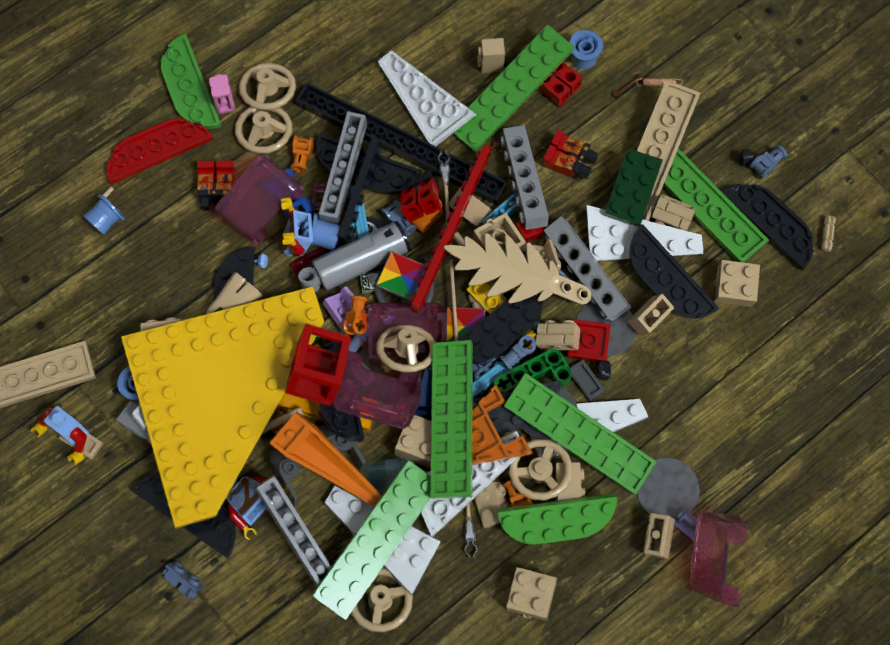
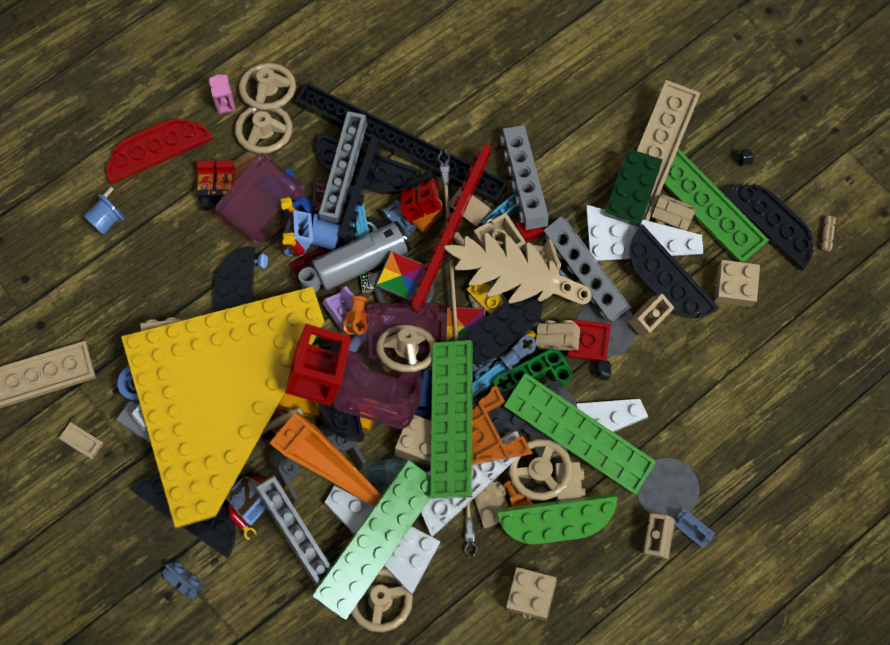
(65, 427): torso -> none
(187, 85): bright green plate -> none
(234, 293): tan piece -> none
(301, 152): orange connector -> none
(431, 106): white wing -> none
(491, 55): tan brick -> none
(514, 87): bright green plate -> none
(561, 84): red hips -> none
(568, 156): hips -> none
(586, 380): dark grey tile -> none
(587, 48): medium blue piece -> none
(616, 93): reddish brown hinge -> none
(657, 82): light nougat piece -> none
(710, 555): clear pink windscreen -> none
(767, 162): sand blue connector -> none

